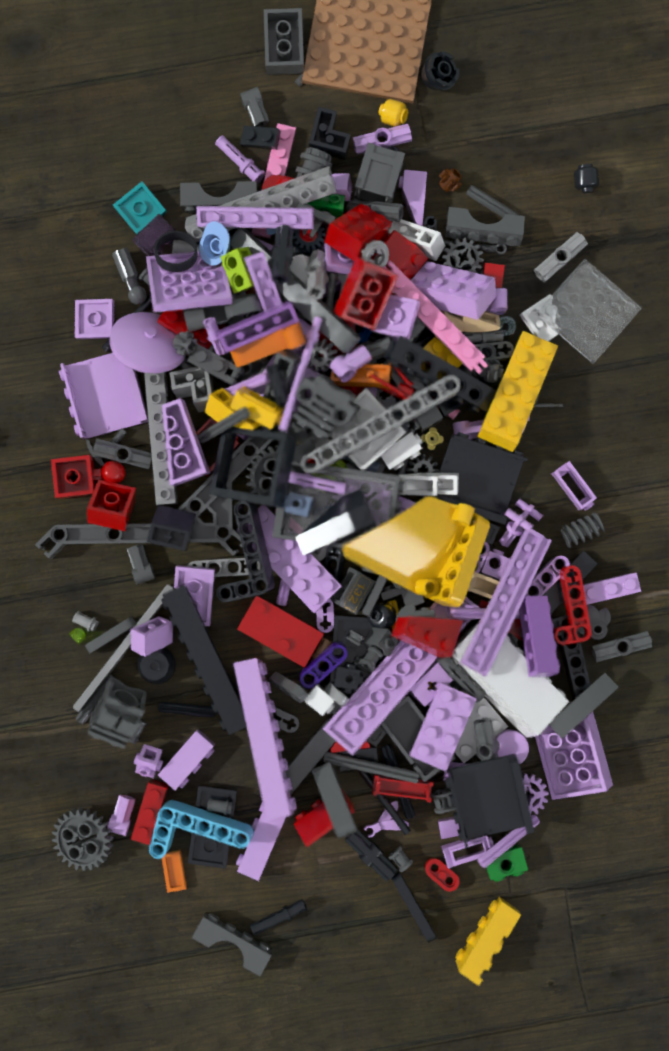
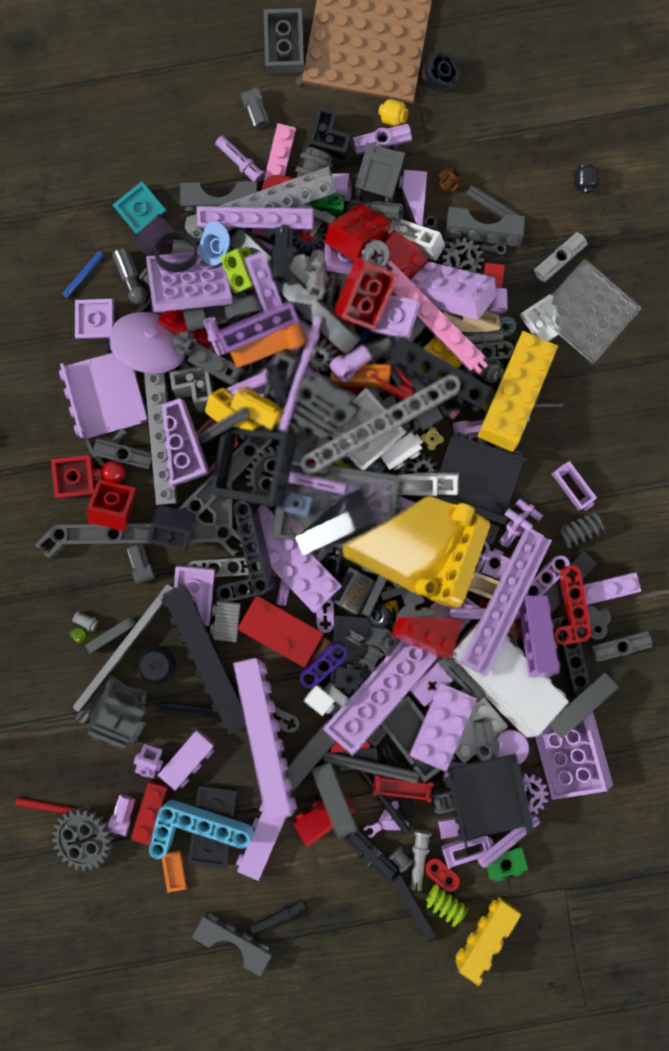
(43, 806): none -> red bar
(83, 274): none -> blue bar
(151, 636): lavender brick -> none
(220, 806): dark grey pin -> none
(226, 621): none -> light grey brick
(260, 137): black plate -> none
(288, 687): dark grey beam -> none
(421, 850): none -> light grey pin
(446, 905): none -> lime piece

